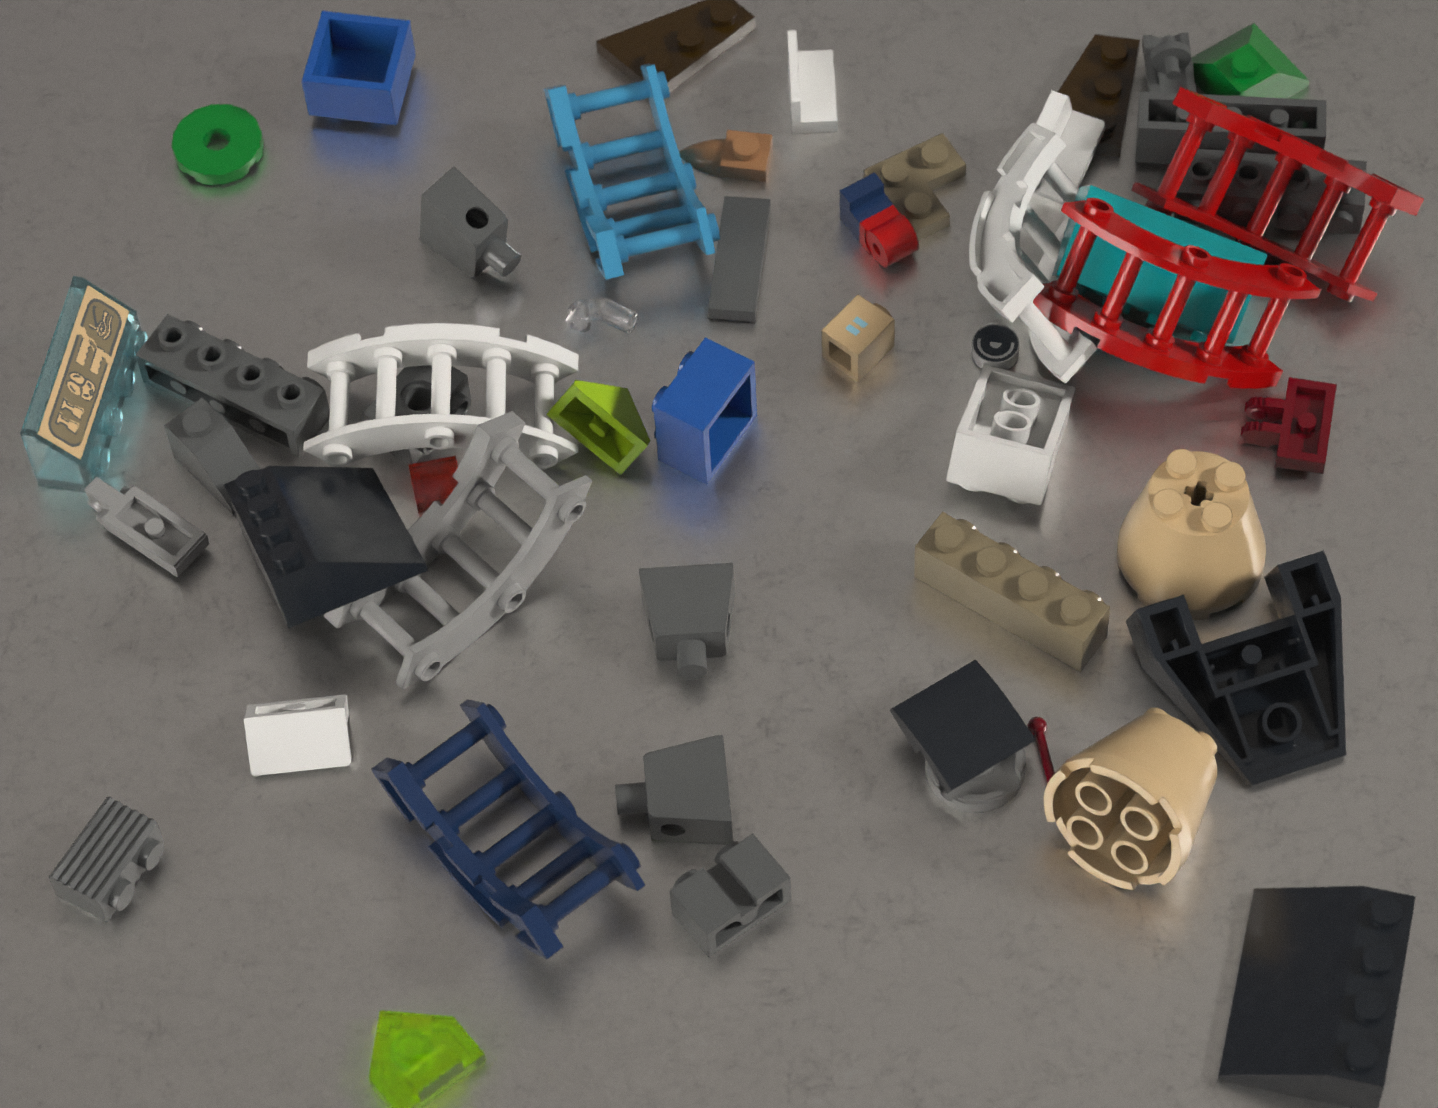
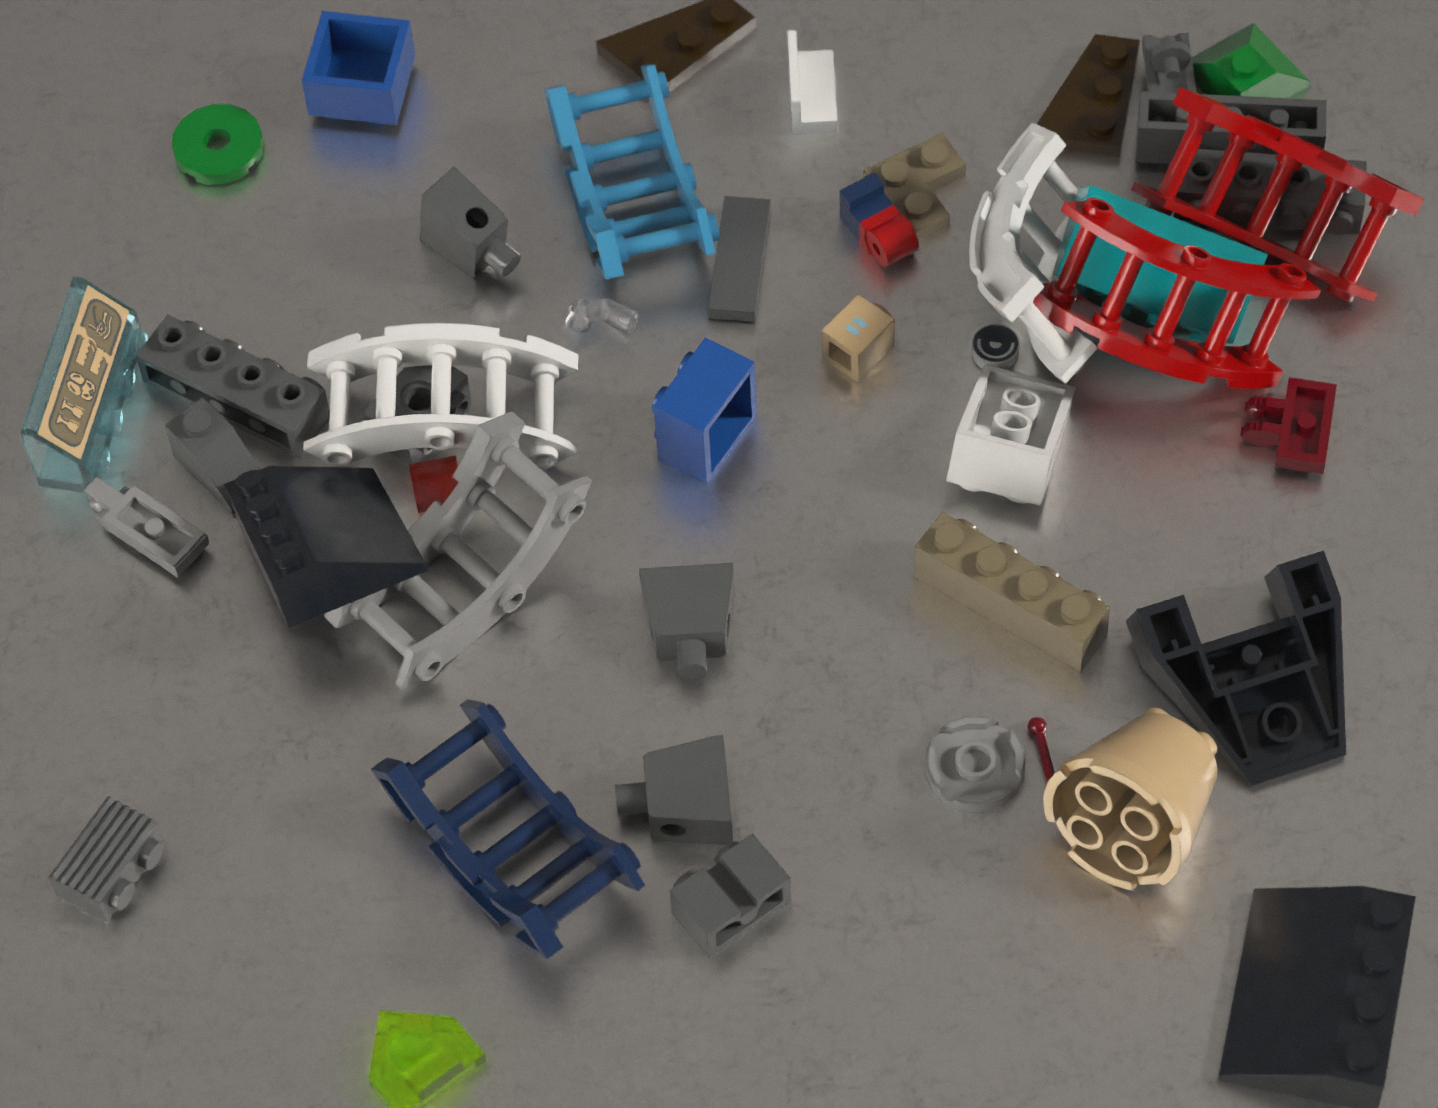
(297, 735): white panel -> none
(602, 421): lime slope -> none
(738, 156): medium nougat plate -> none
(962, 725): black slope -> none
(1078, 132): white panel -> none
(1193, 535): tan cone -> none

